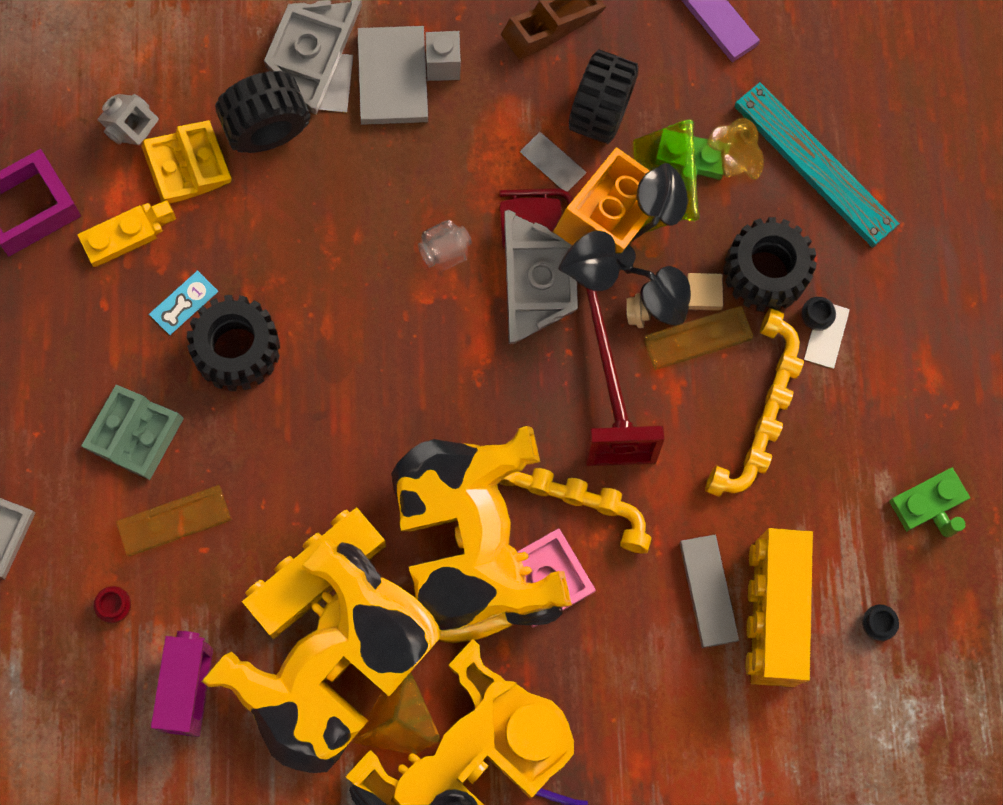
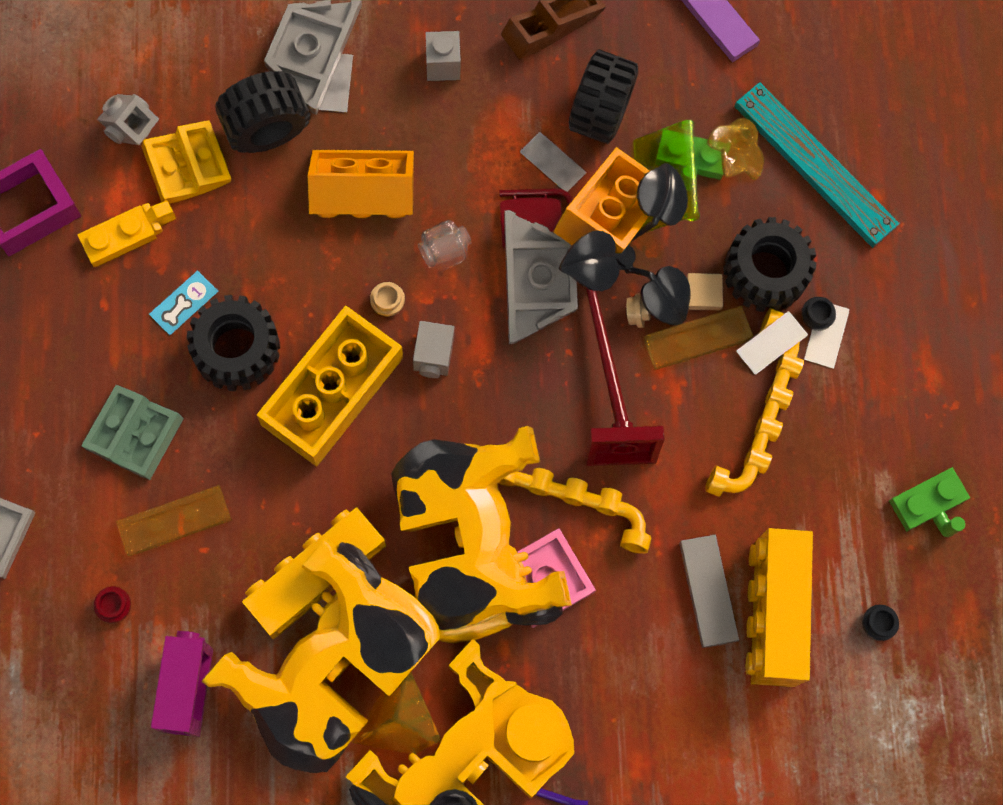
(324, 364): none -> yellow brick
(361, 183): none -> light orange slope
(387, 299): none -> tan plate
(392, 75): light grey tile -> none
(433, 349): none -> light grey brick
(772, 342): none -> white sticker

